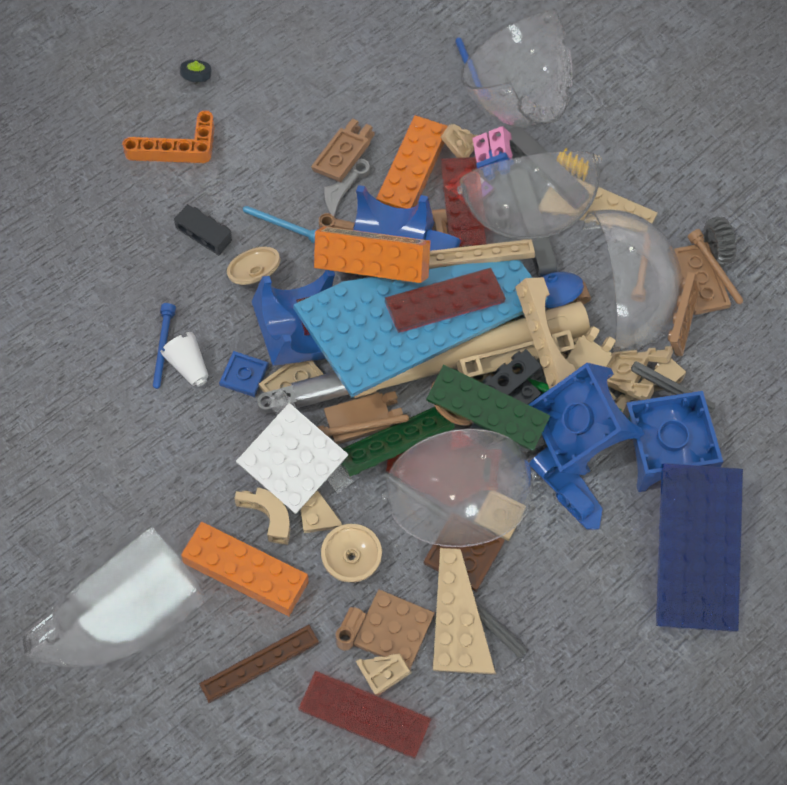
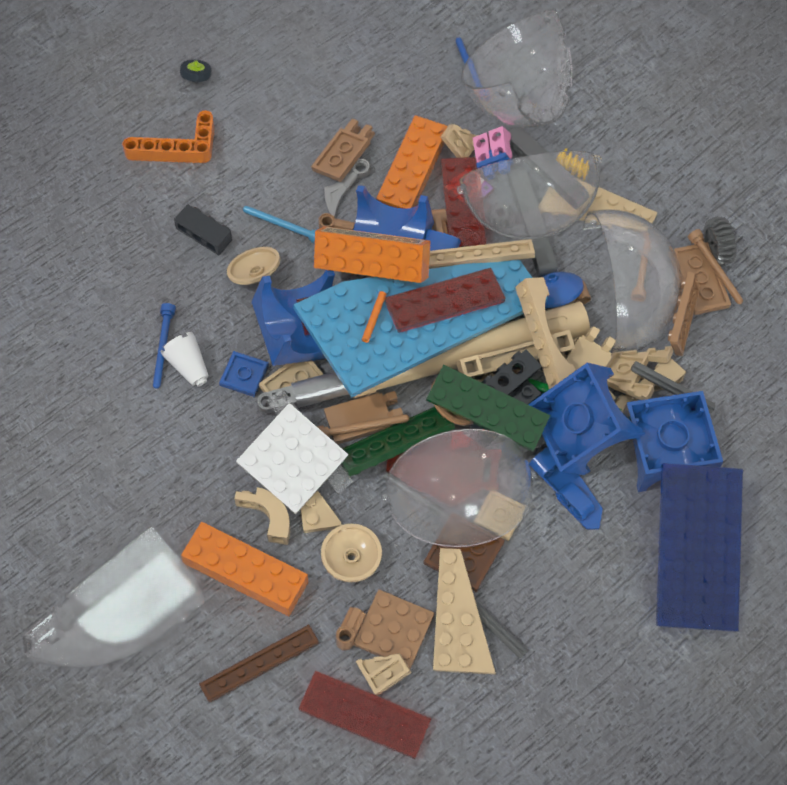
(373, 317): none -> orange piece

